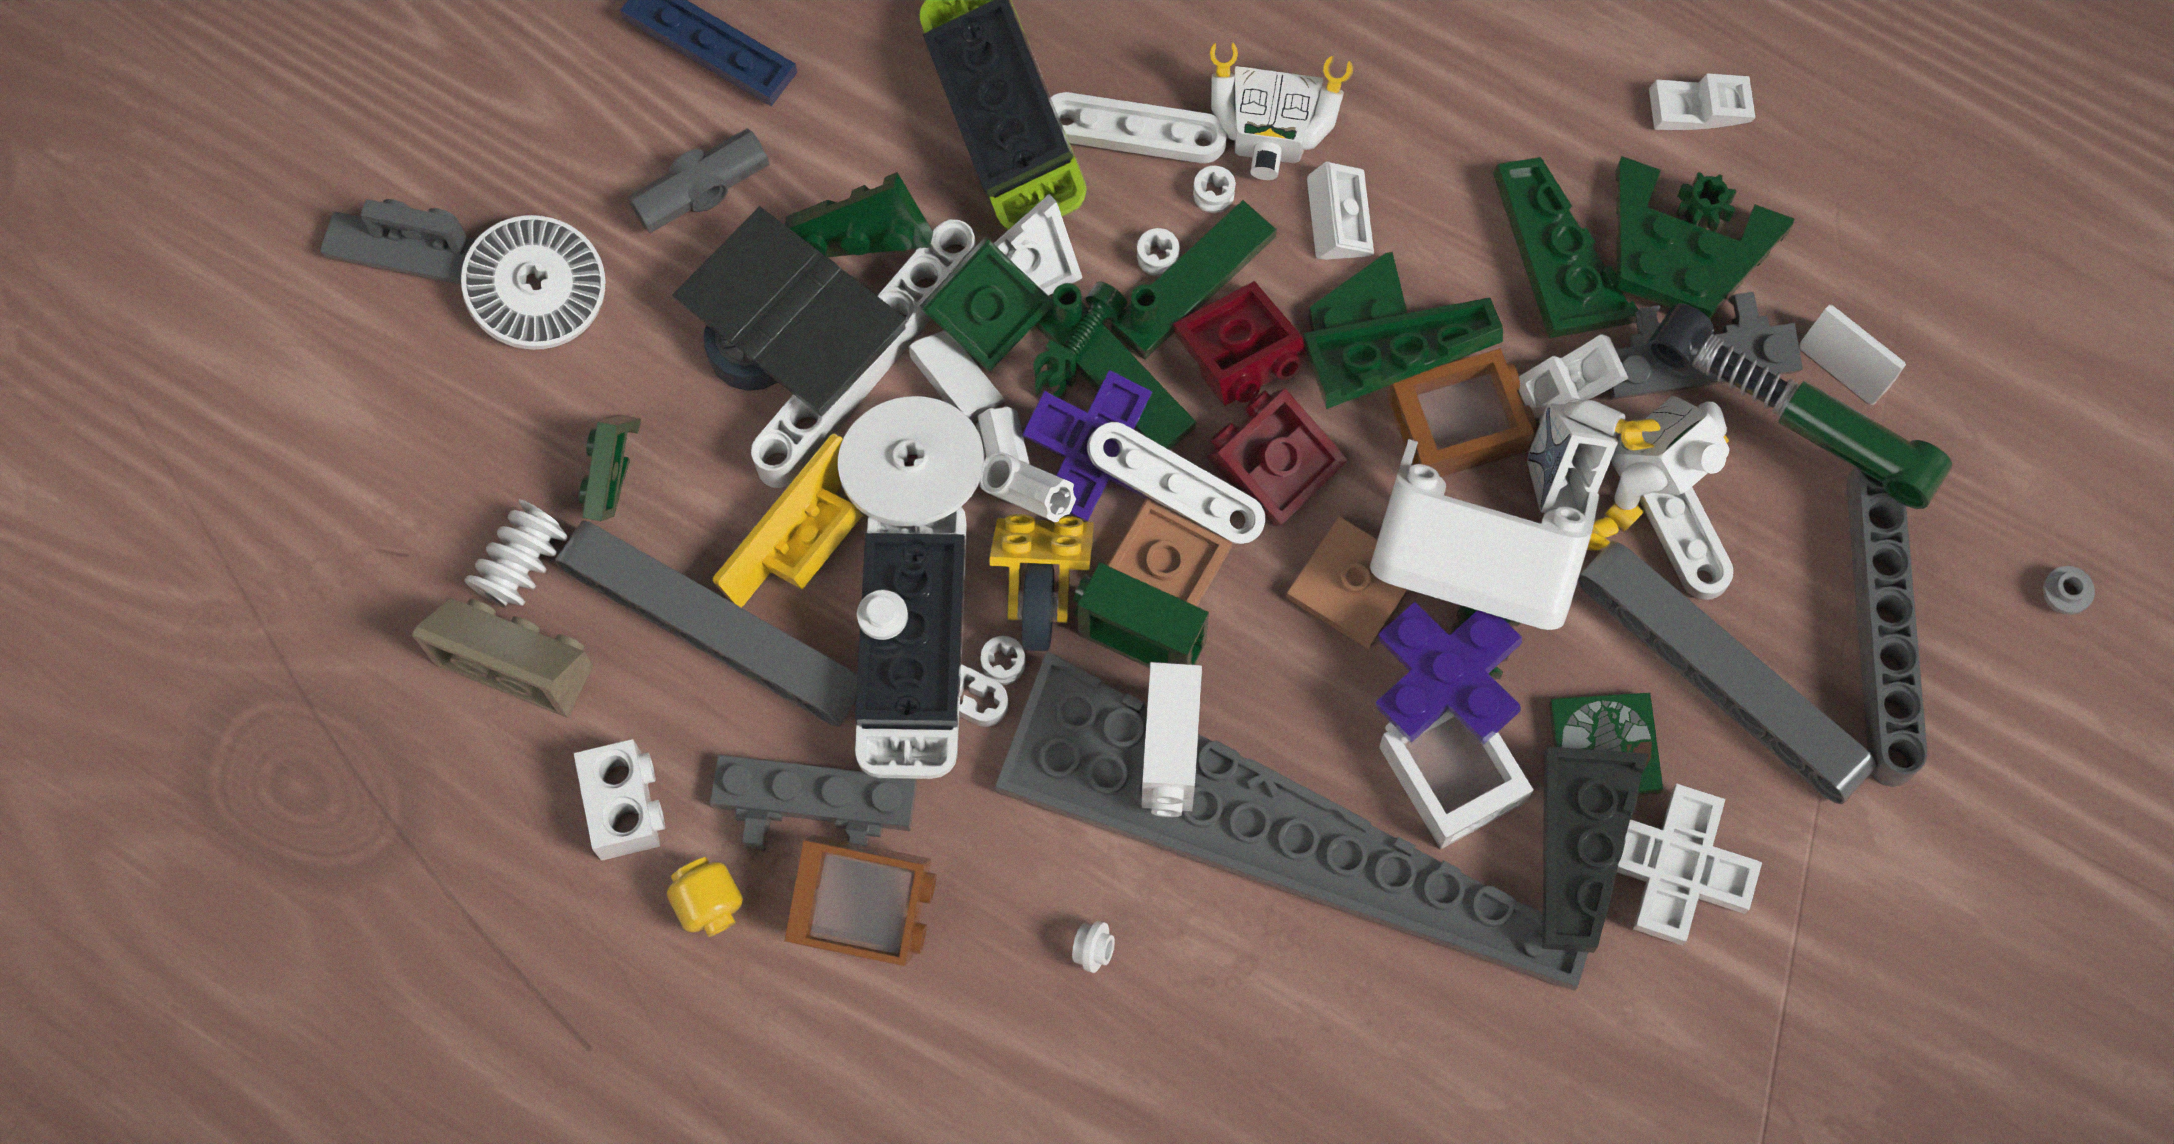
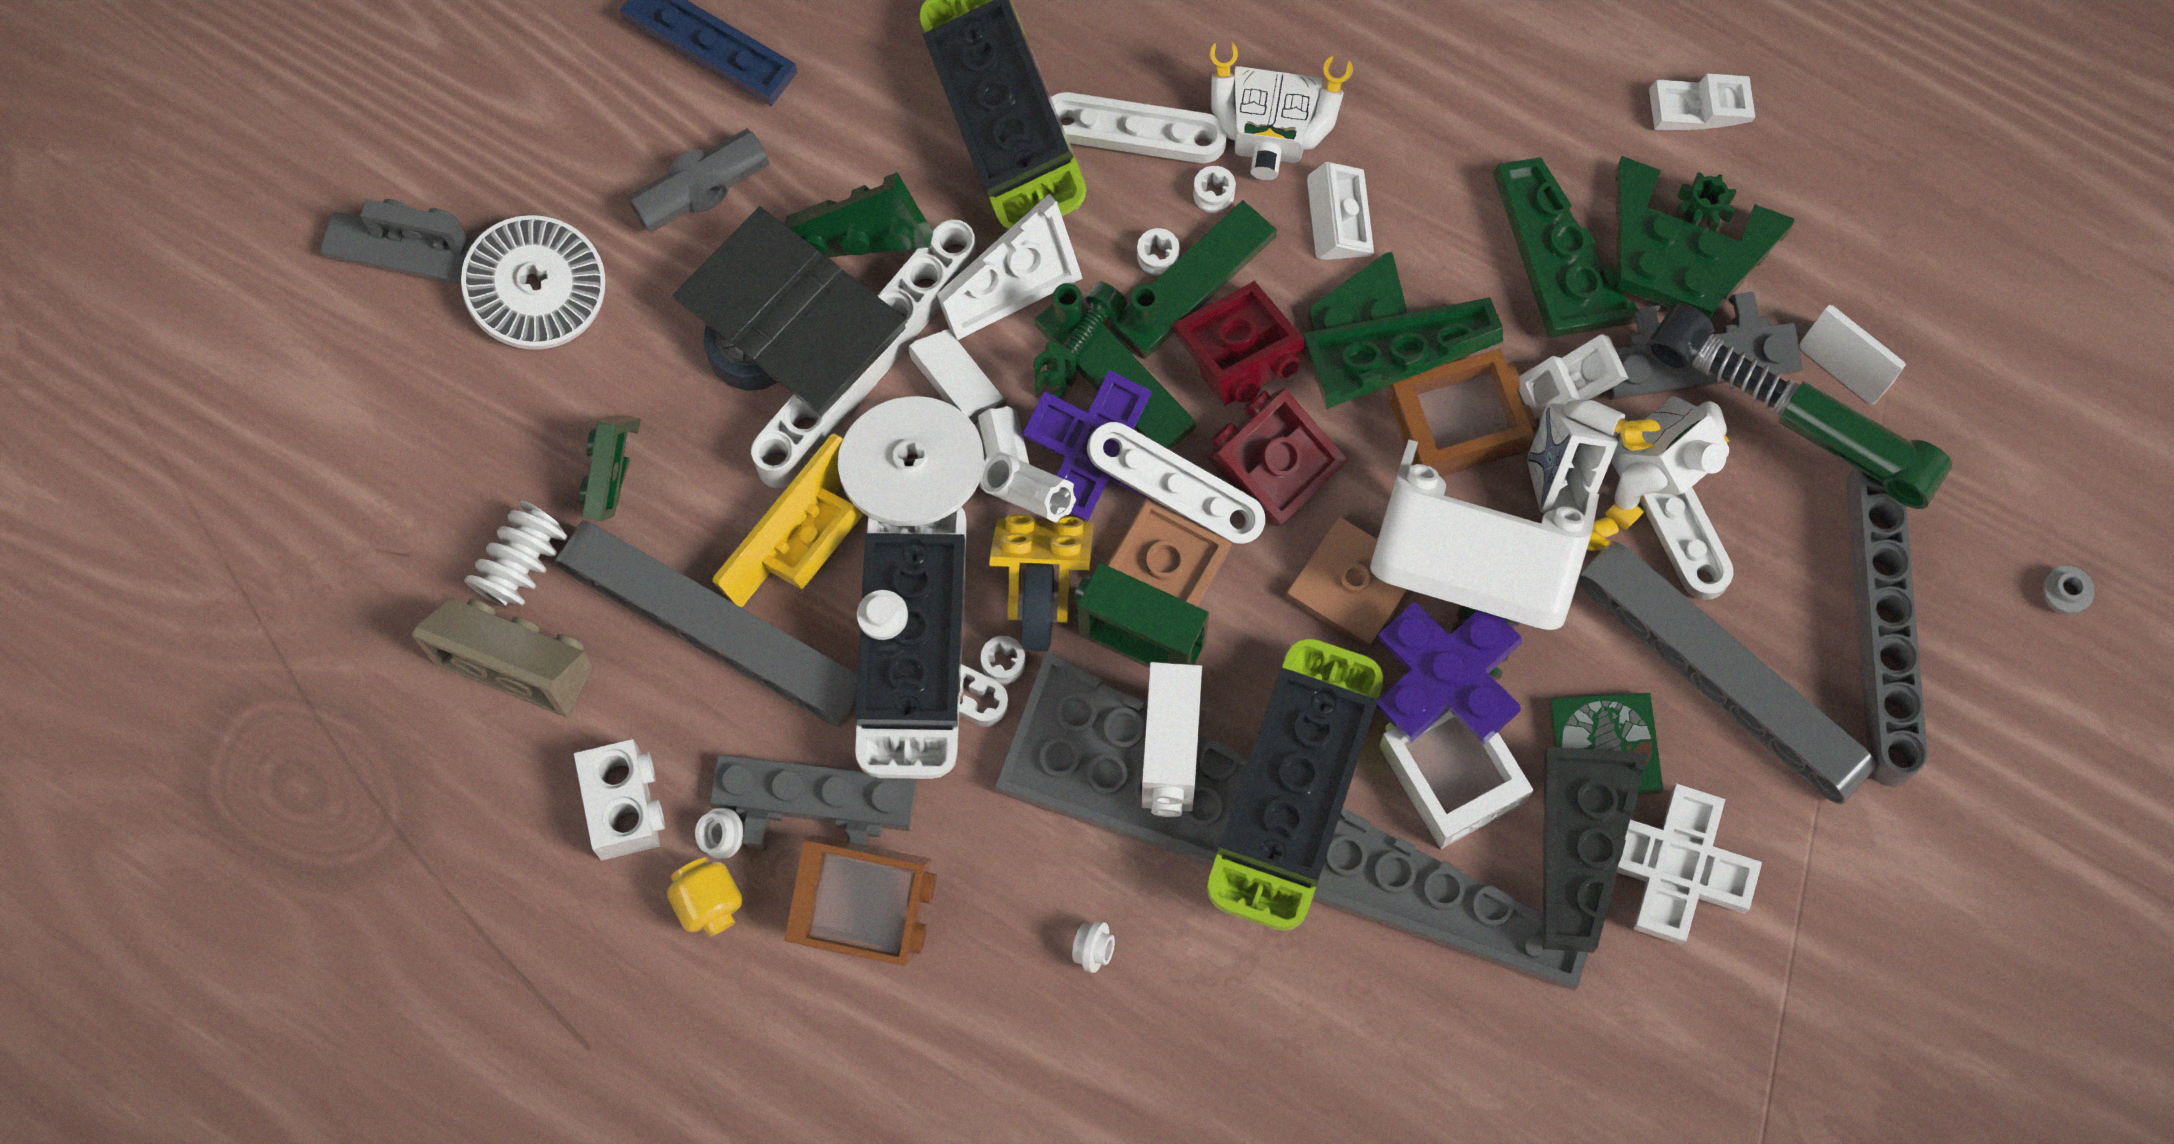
(719, 833): none -> white plate
(987, 304): dark green tile -> none
(1295, 785): none -> black piece

